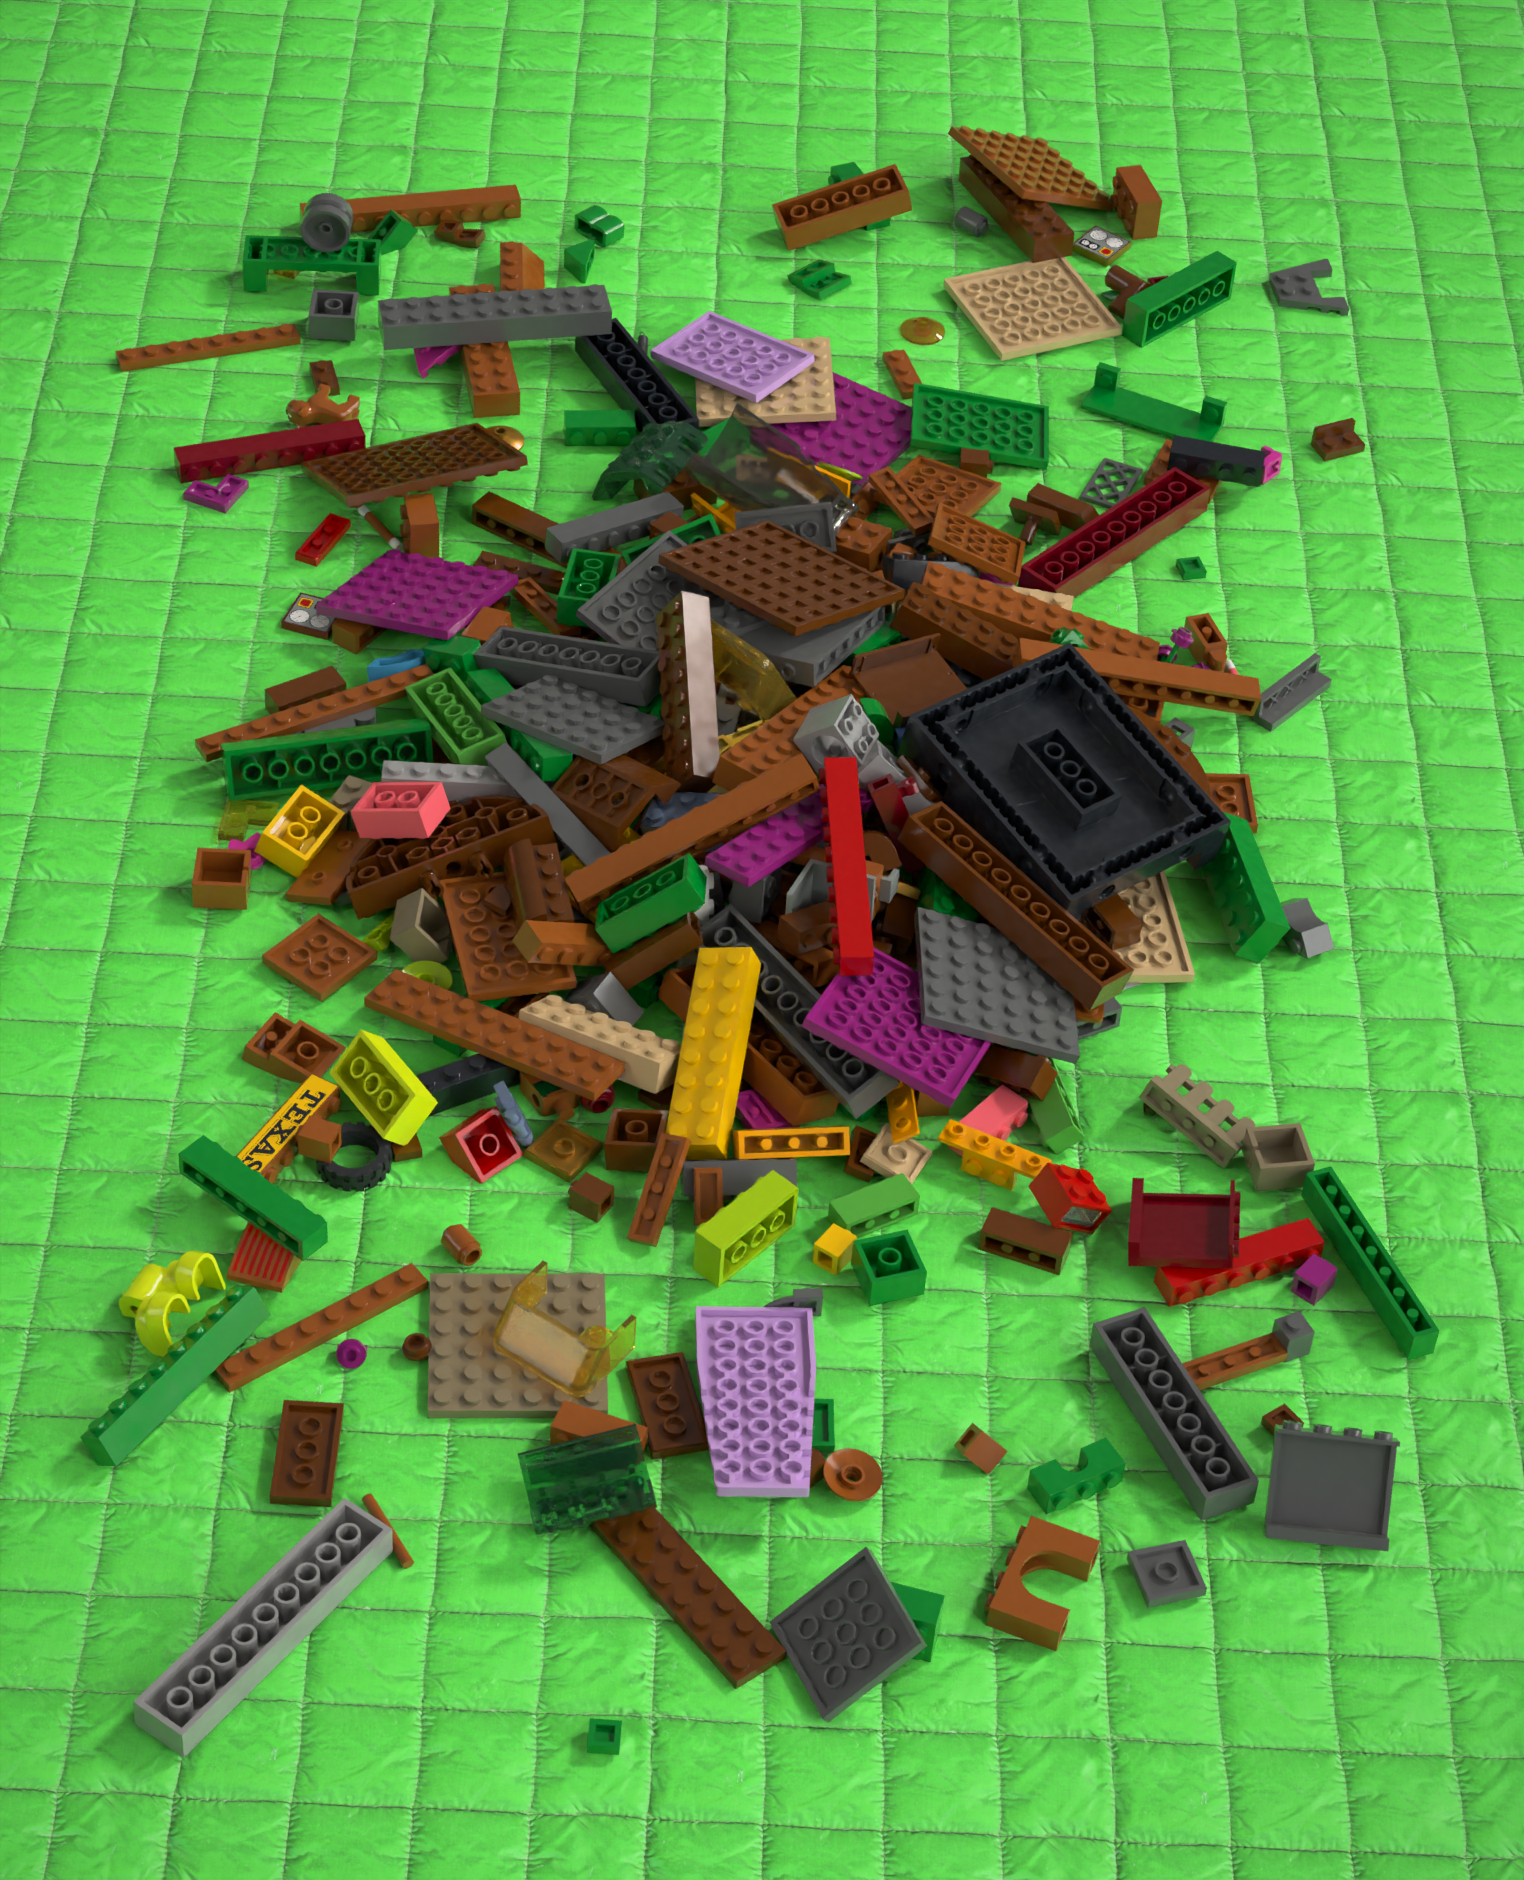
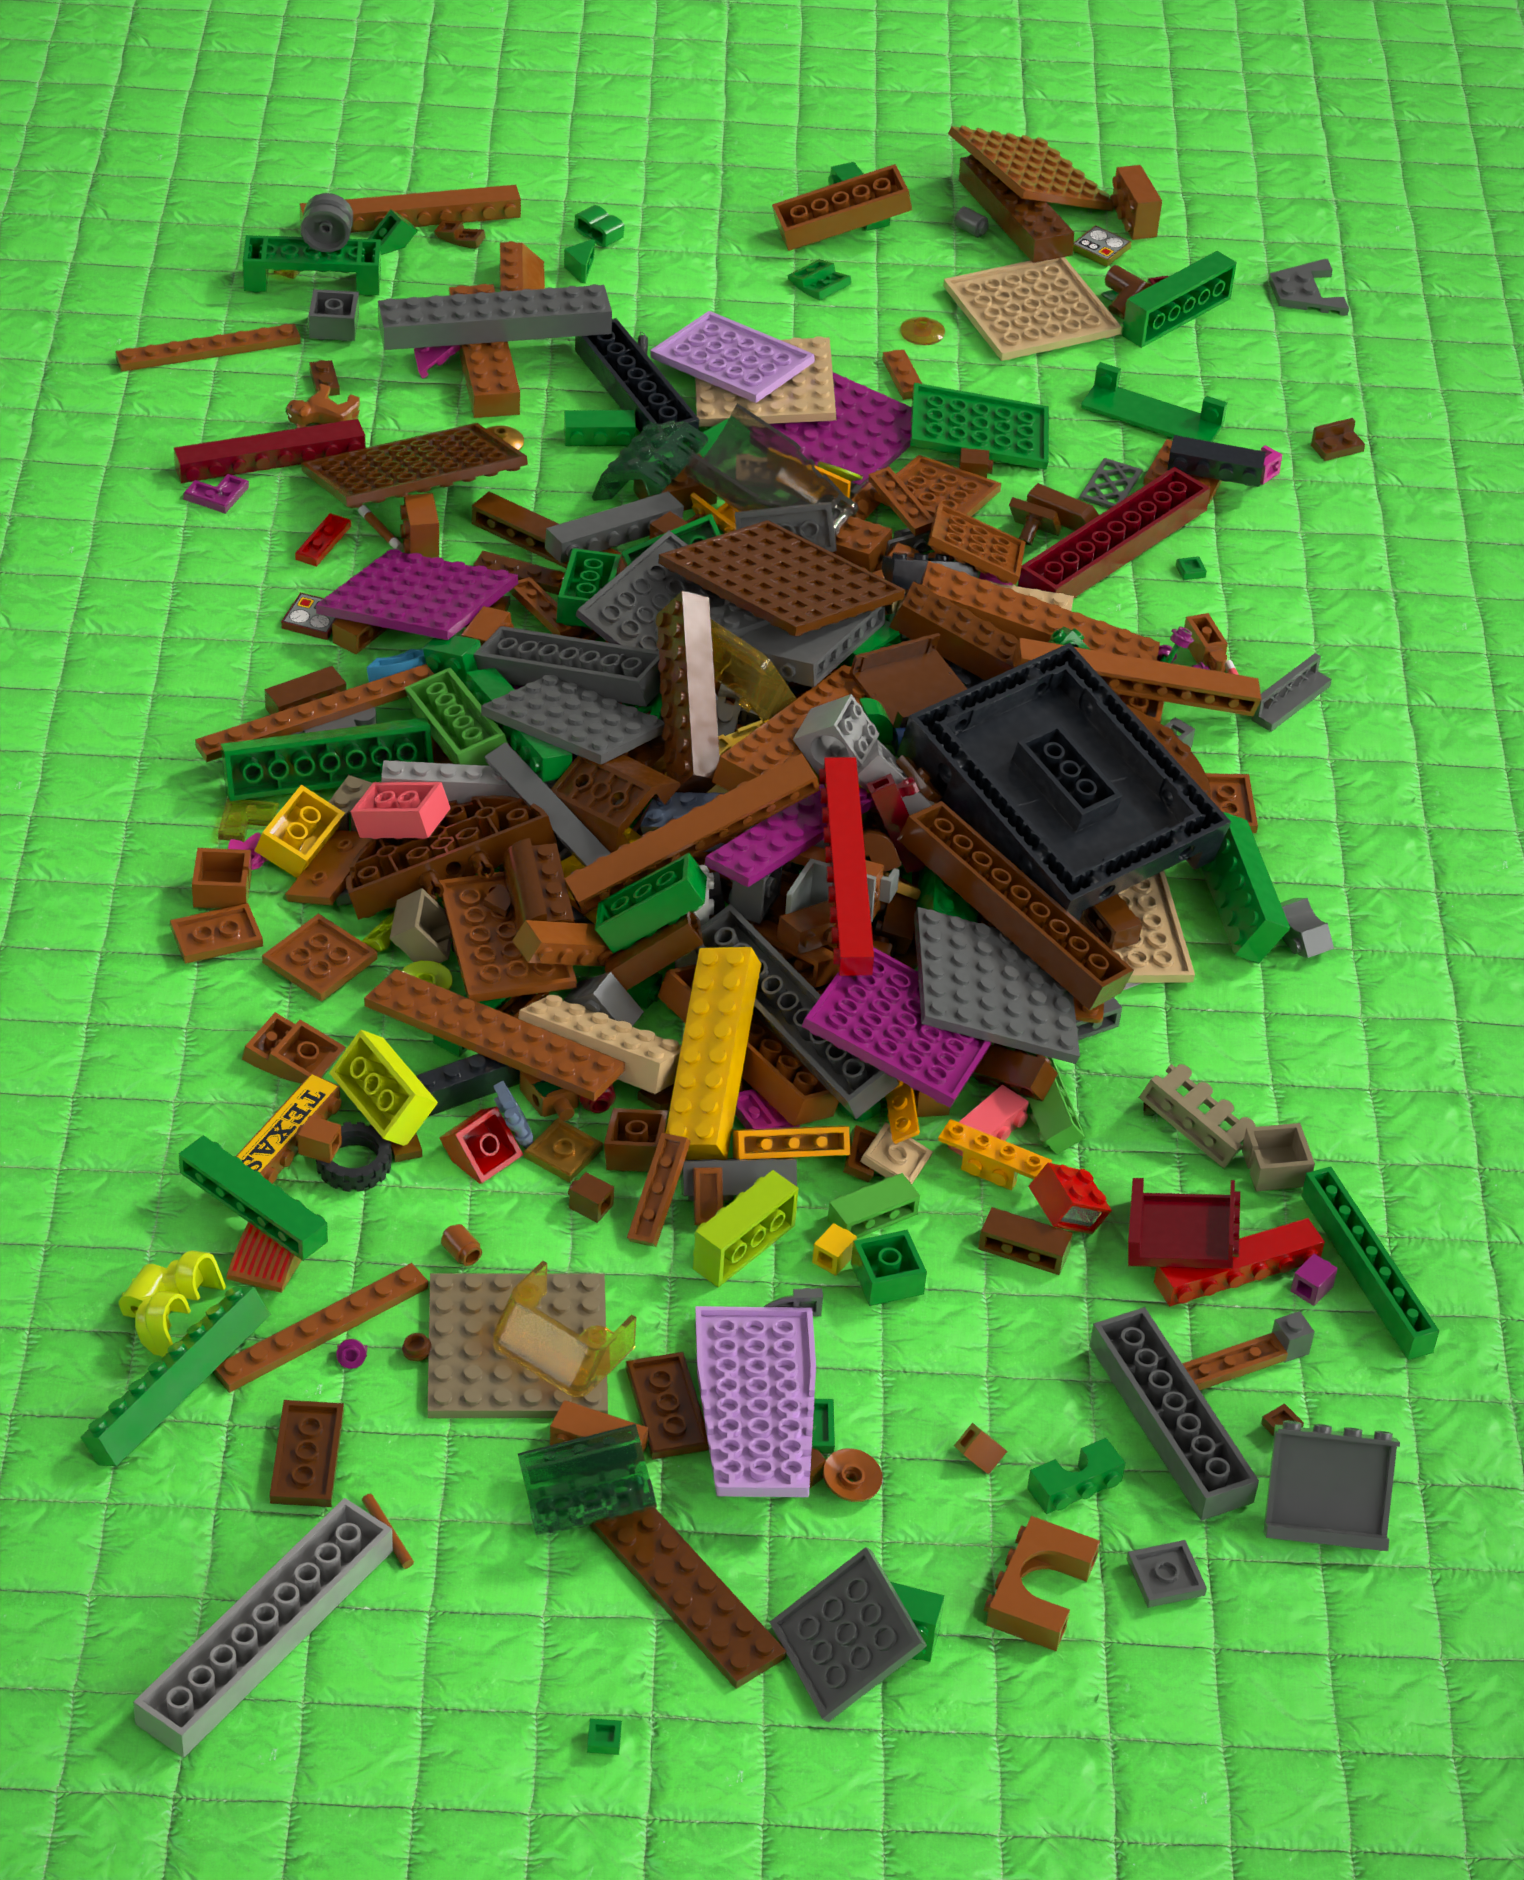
(216, 933): none -> dark orange plate

